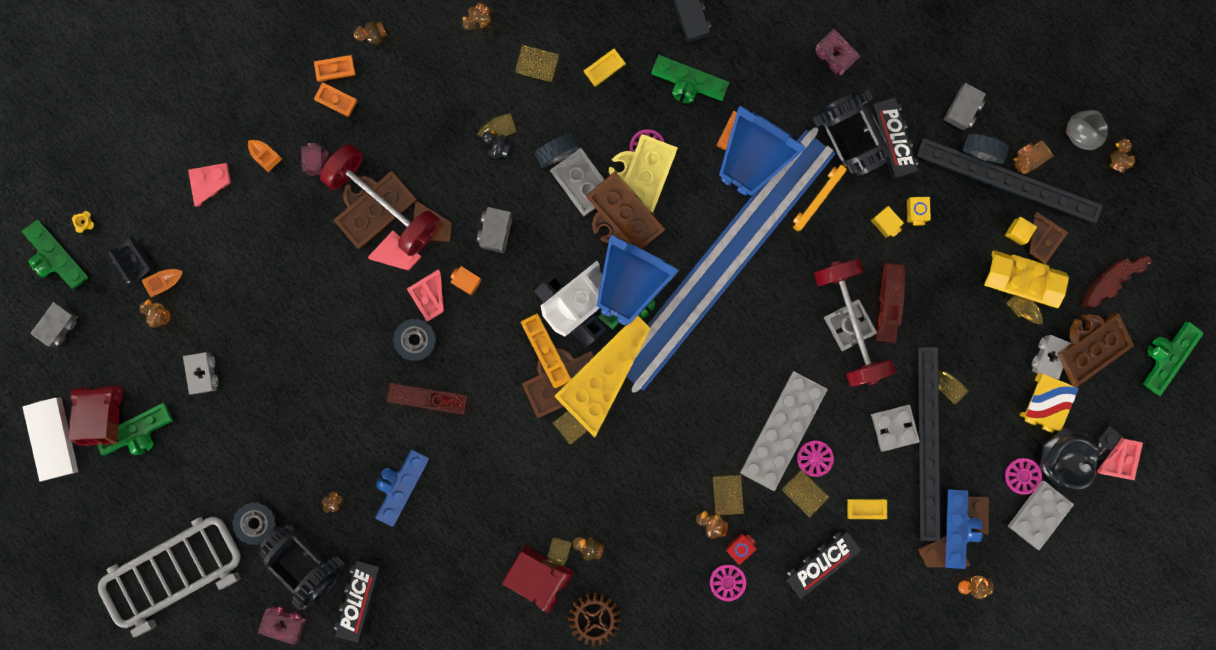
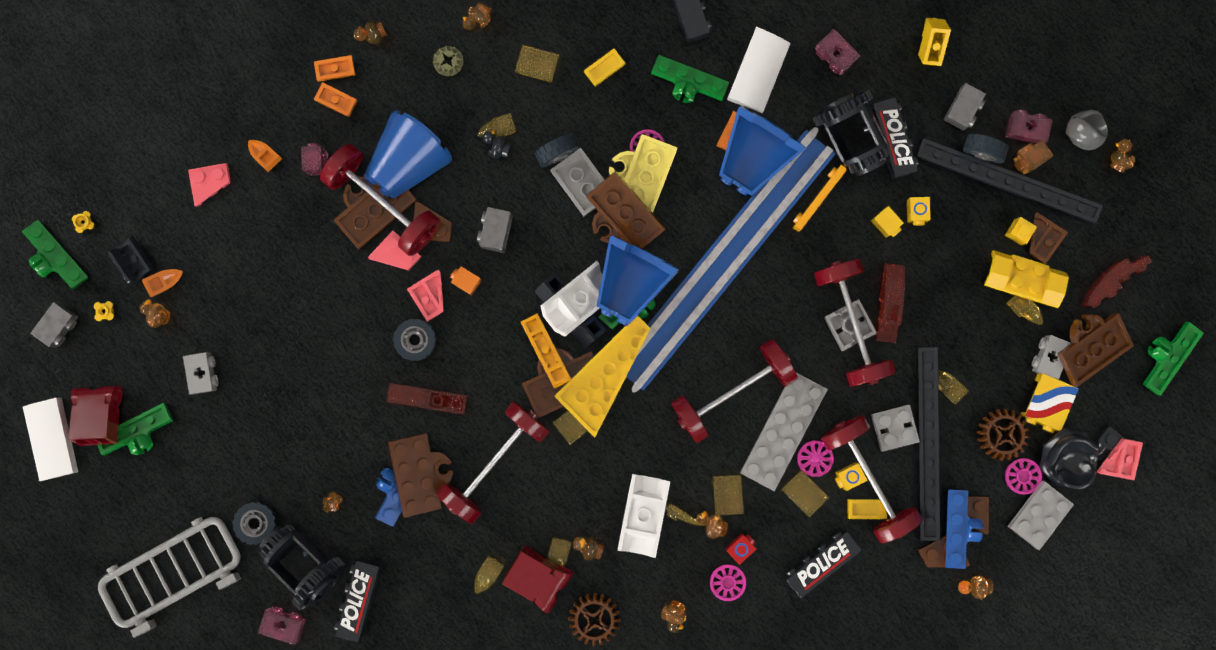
(108, 306): none -> yellow plate
(405, 155): none -> blue cone
(417, 474): none -> reddish brown plate
(446, 69): none -> olive gear
(458, 502): none -> dark red axle
(487, 574): none -> clear yellow plate
(644, 515): none -> white piece
(674, 615): none -> clear orange animal
(675, 513): none -> clear yellow plate
(759, 70): none -> white slope
(778, 363): none -> dark red axle
(850, 476): none -> yellow brick
(897, 524): none -> dark red axle
(934, 41): none -> yellow hinge
(1008, 428): none -> reddish brown gear
(1017, 127): none -> clear pink brick

